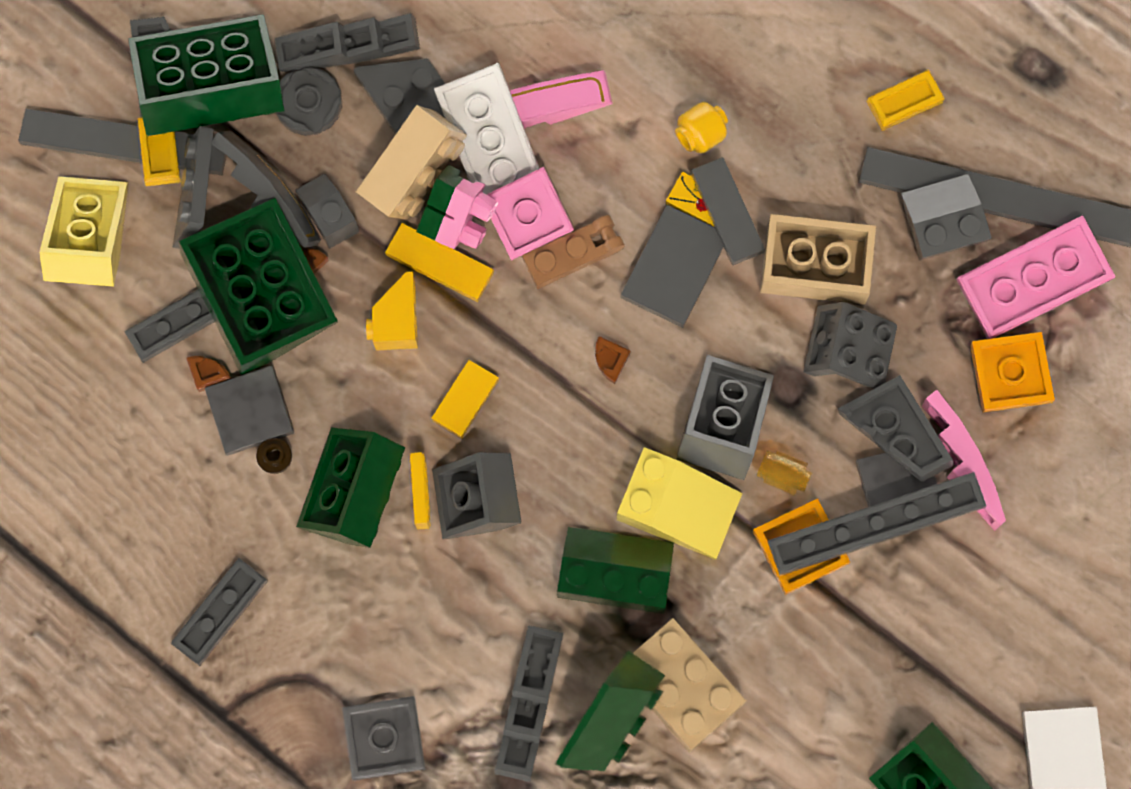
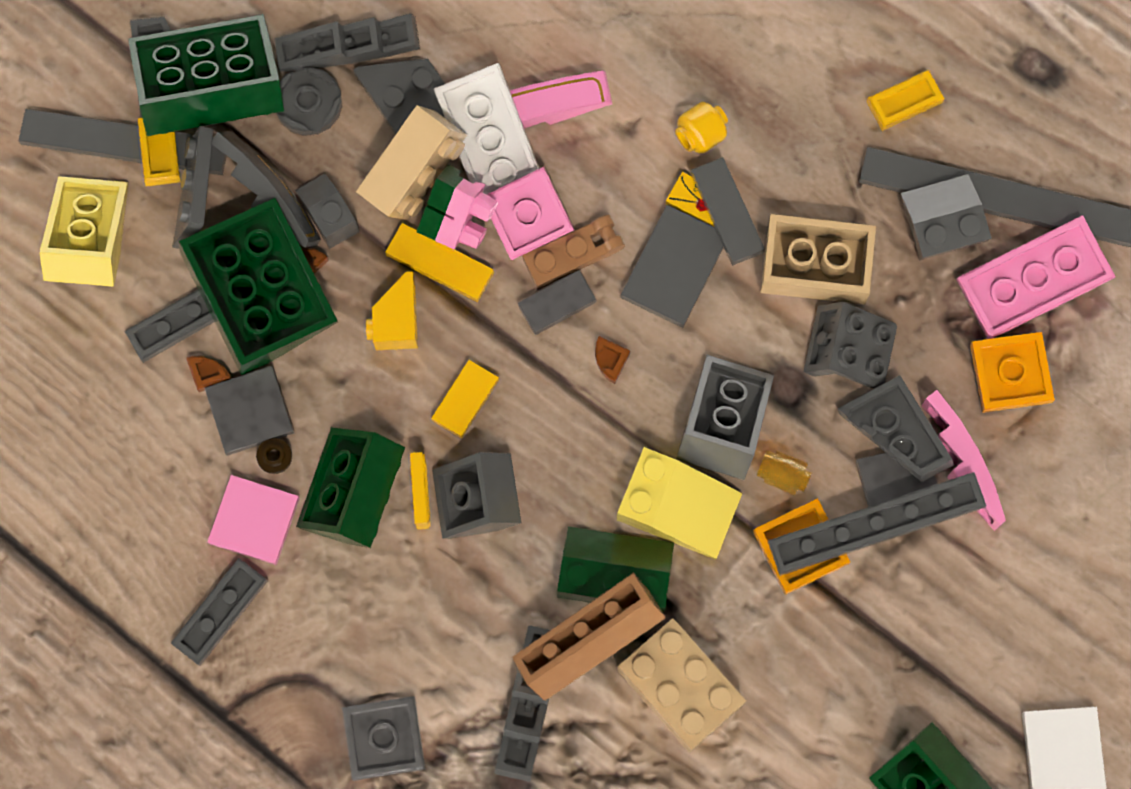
(253, 520): none -> bright pink tile
(557, 302): none -> flat silver tile
(588, 637): none -> medium nougat brick
(613, 716): dark green slope -> none

